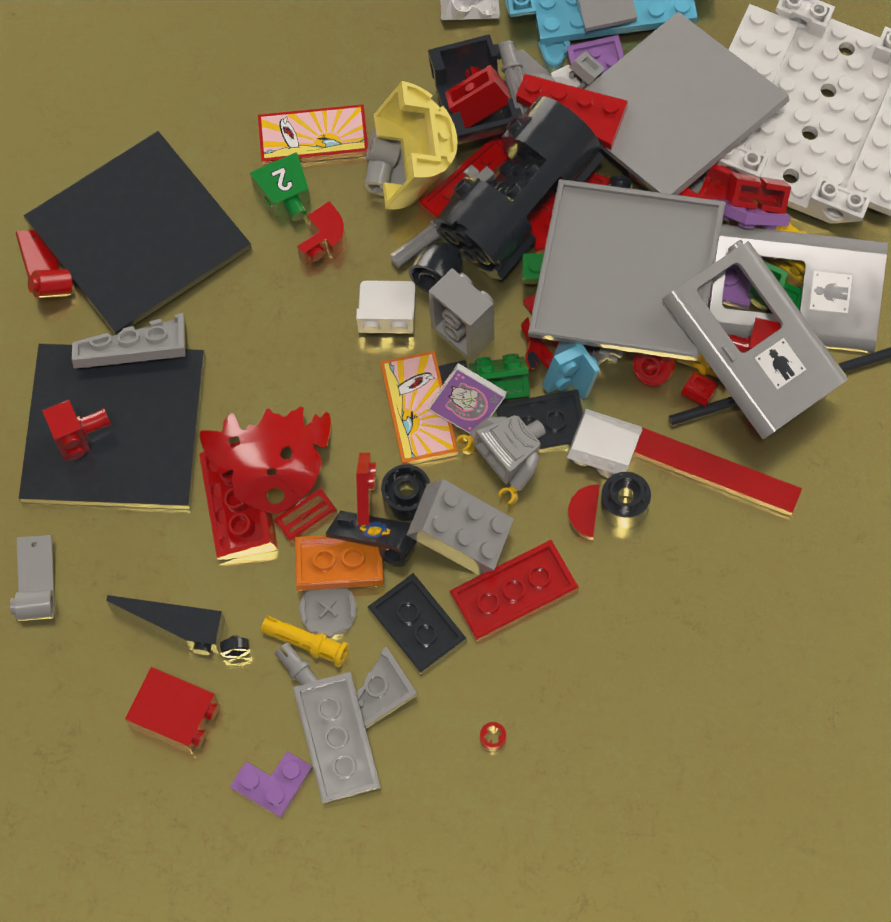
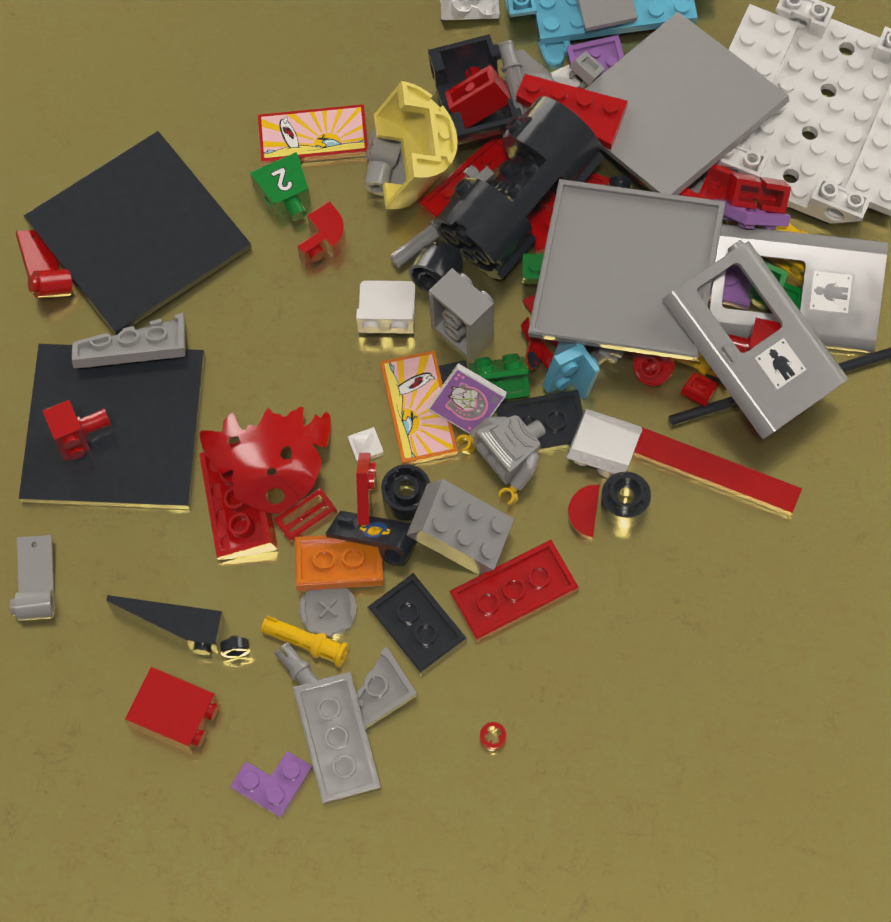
(366, 442): none -> white tile

